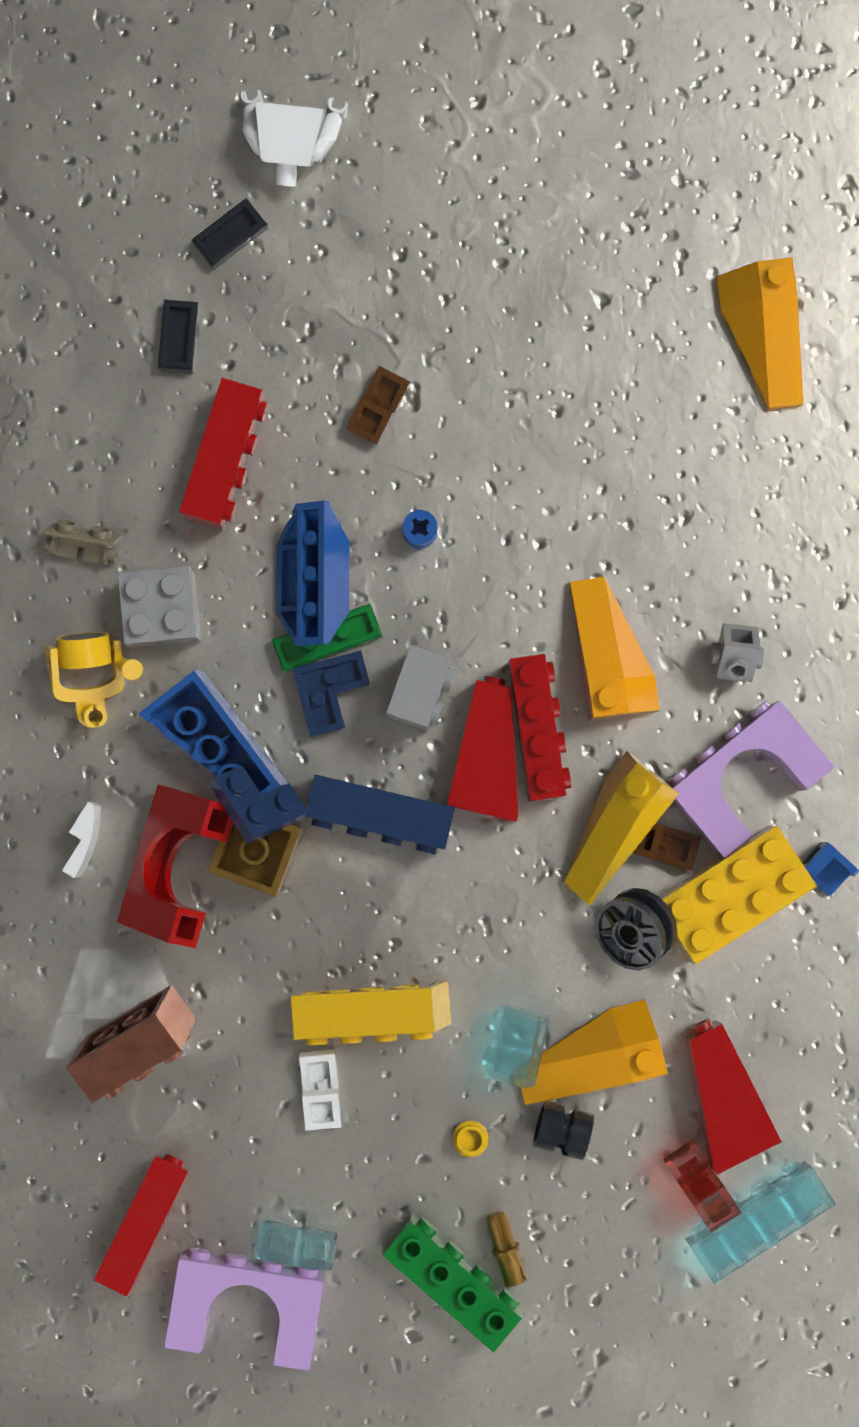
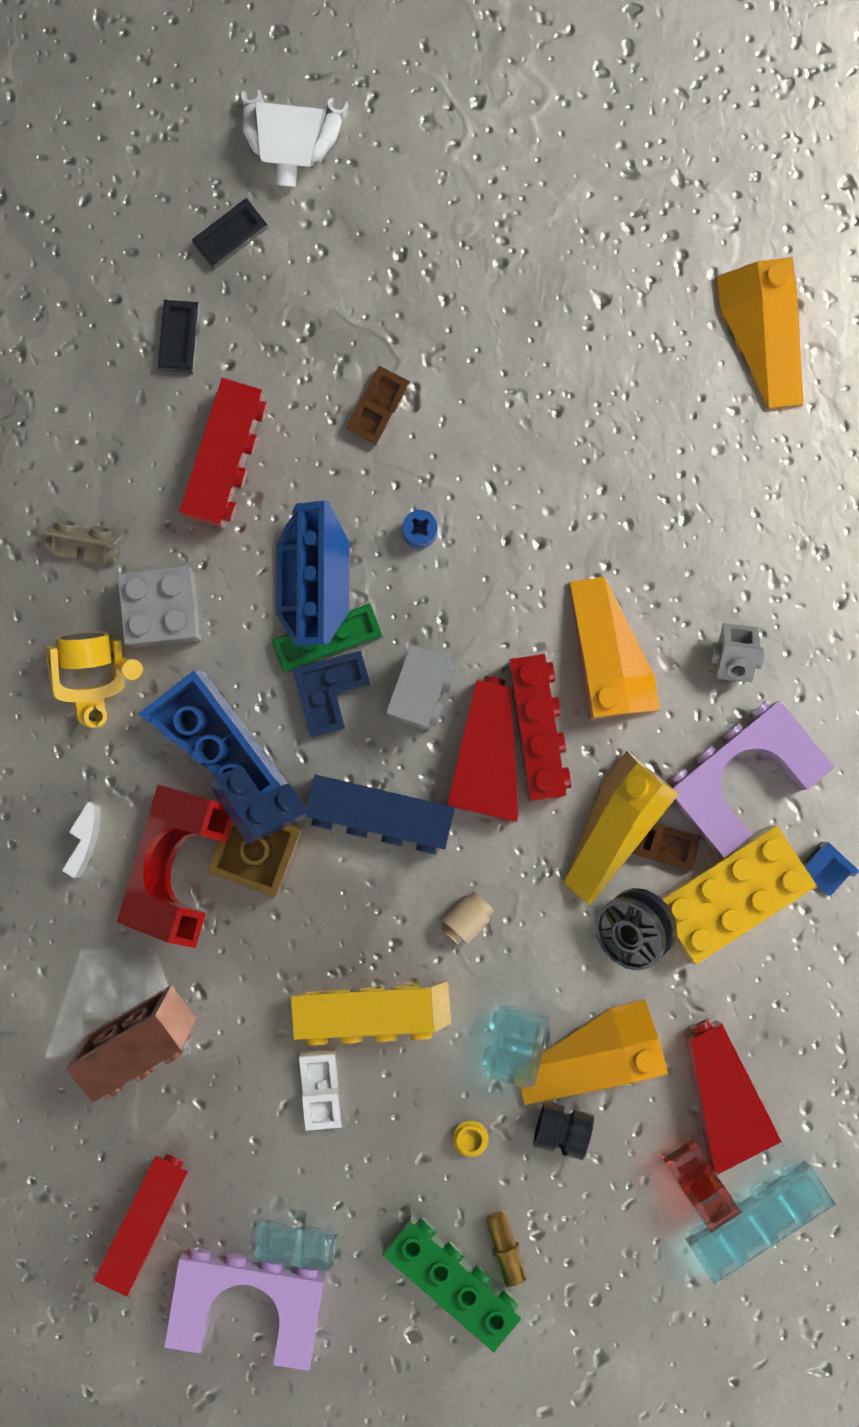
(467, 918): none -> tan brick

